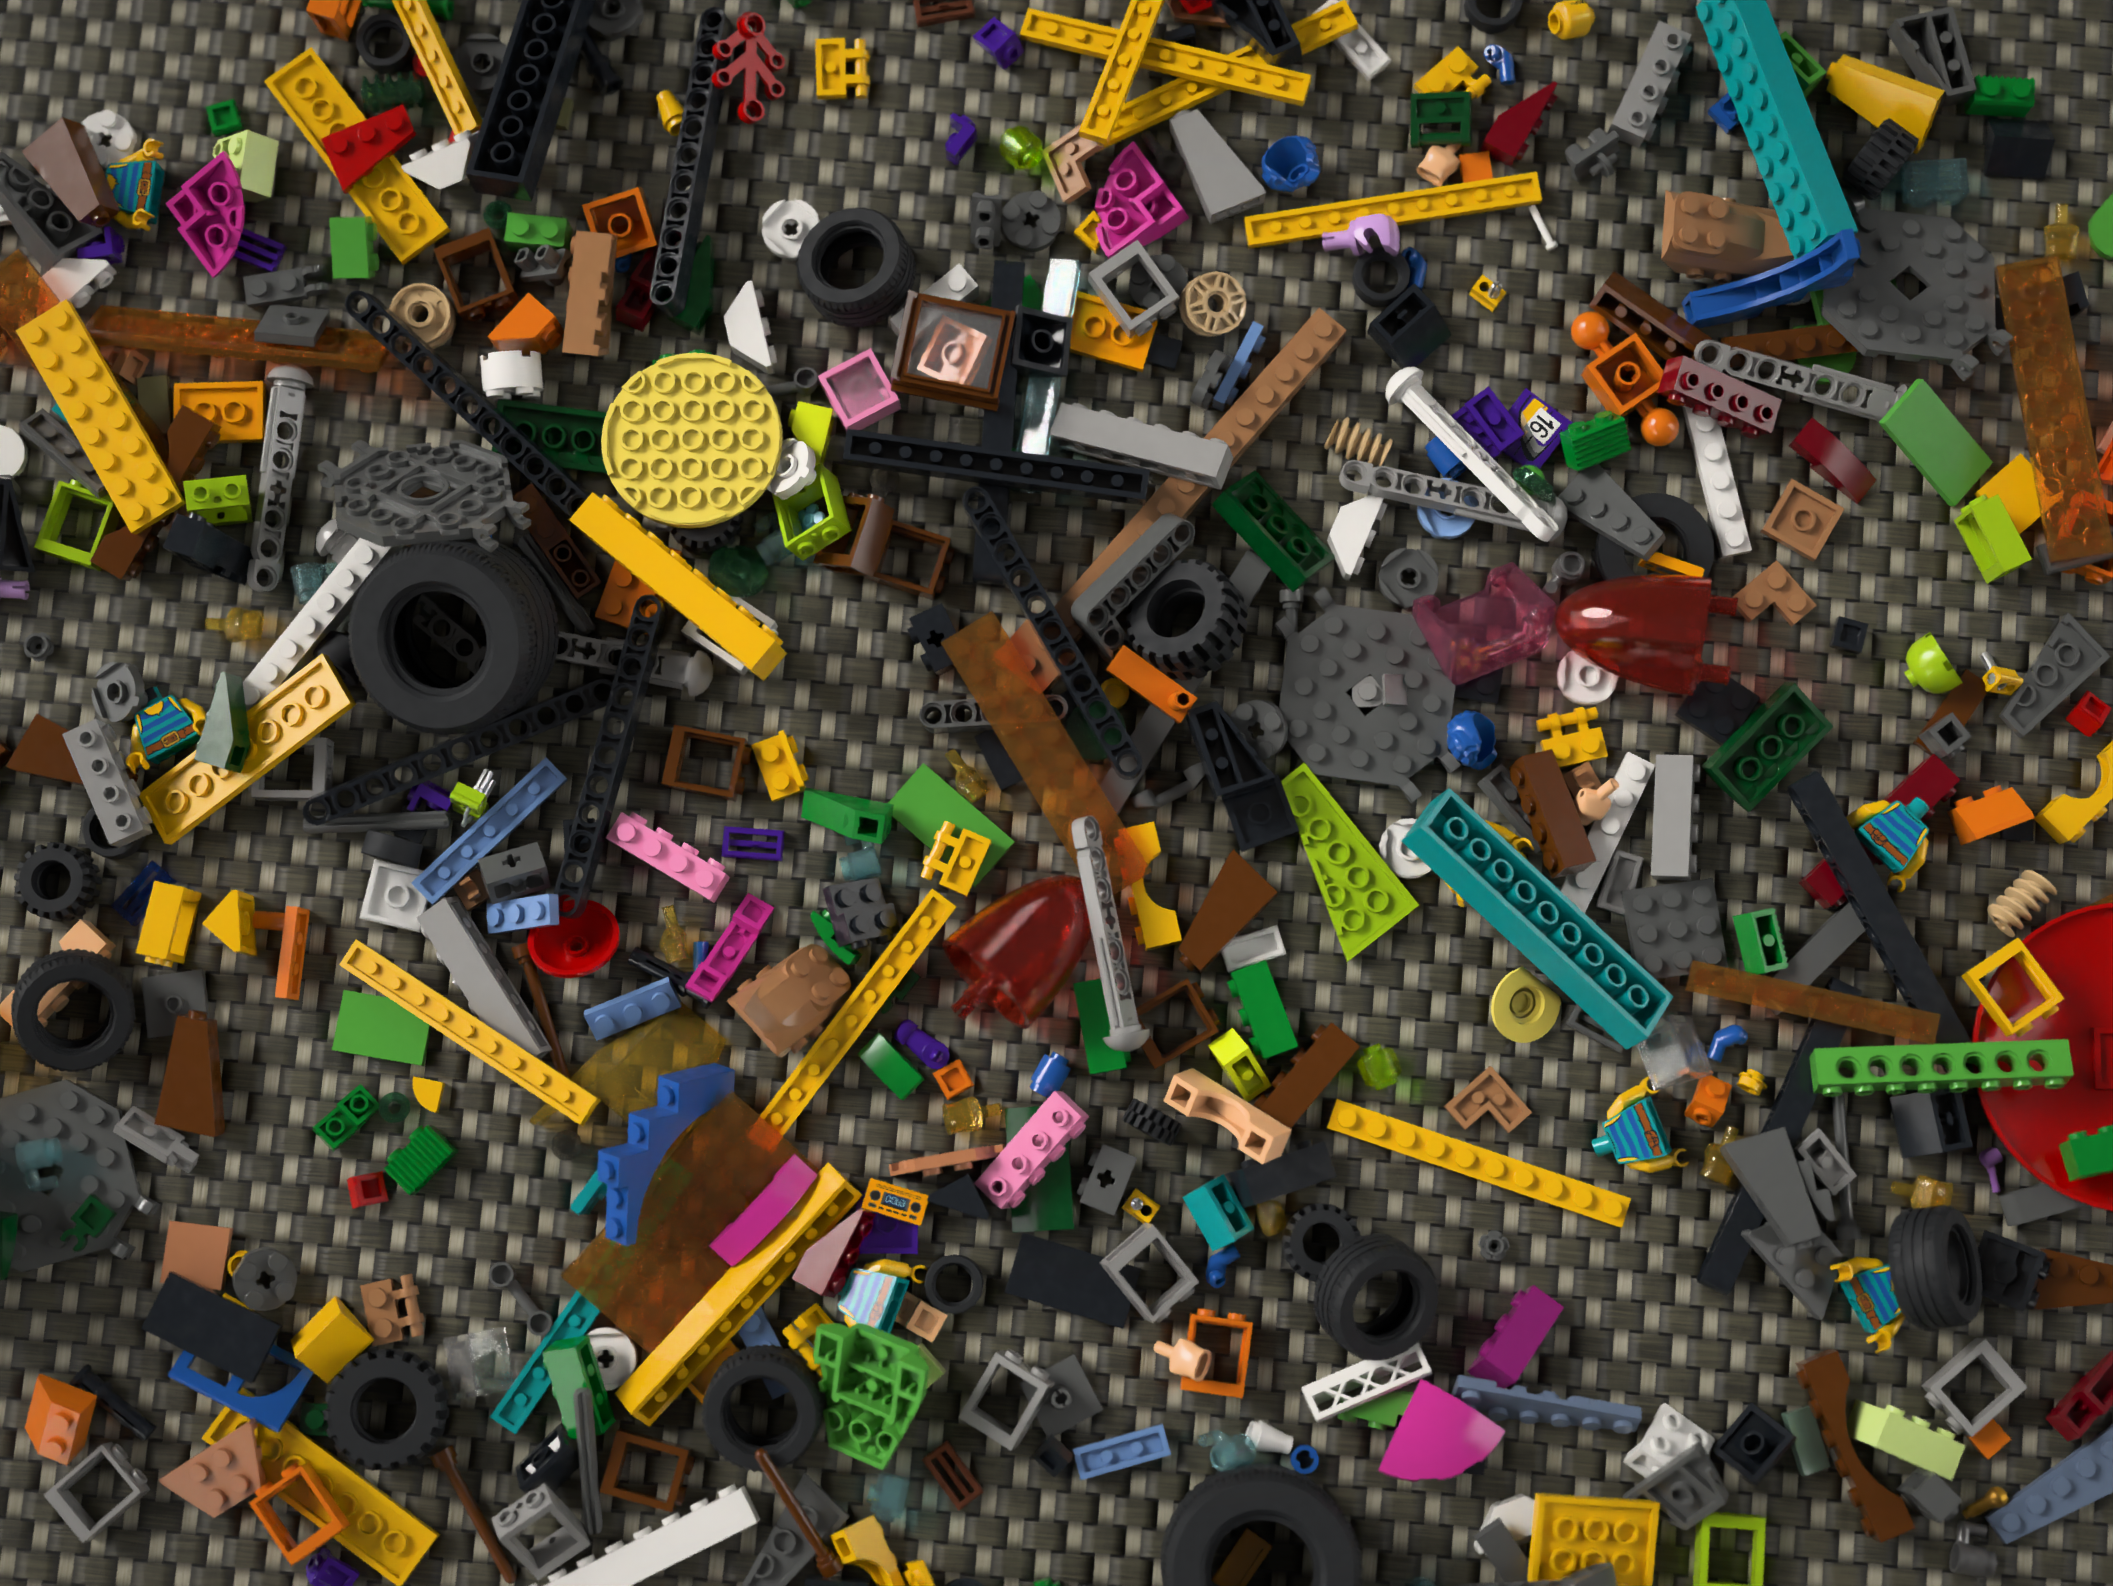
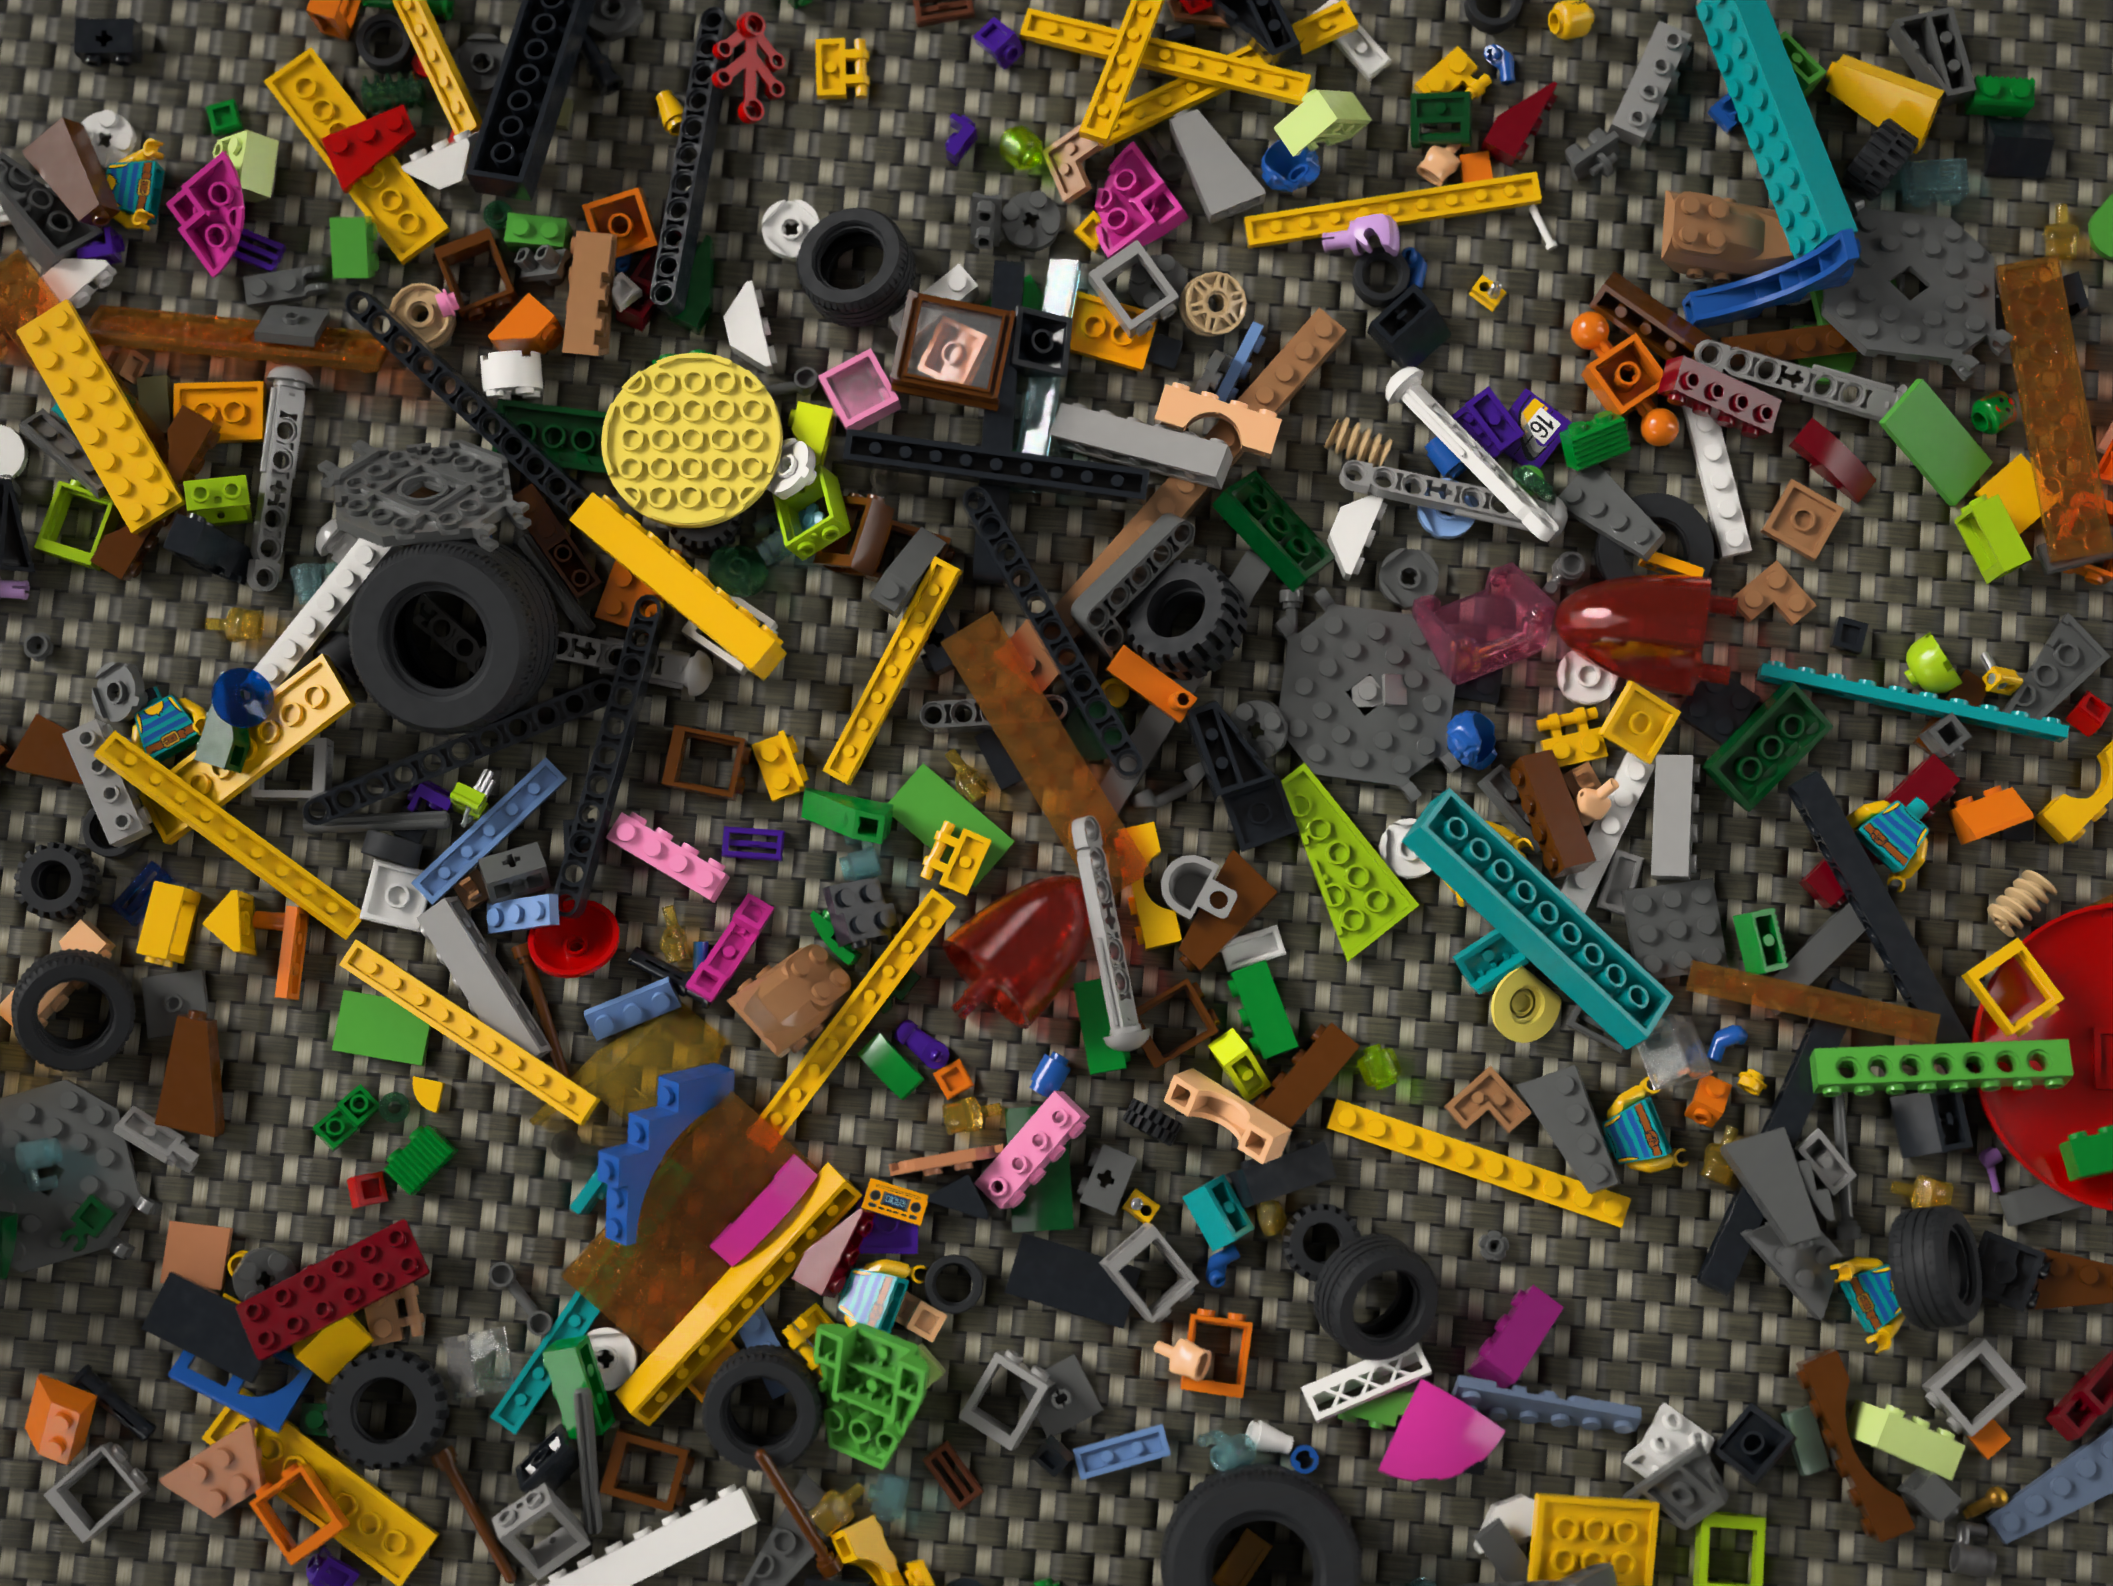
(108, 41): none -> black brick
(229, 834): none -> yellow plate
(239, 711): none -> clear blue dish
(332, 1289): none -> dark red bracket
(447, 303): none -> bright pink plate
(624, 292): none -> white tile
(835, 1509): none -> clear yellow piece
(892, 670): none -> yellow tile
(906, 572): none -> dark grey slope
(1181, 408): none -> light nougat arch
(1190, 883): none -> light grey container
(1321, 118): none -> yellowish green wedge
(1489, 961): none -> teal bracket
(1570, 1121): none -> dark grey wedge
(1639, 722): none -> yellow tile
(1924, 703): none -> teal plate
(1994, 412): none -> green head

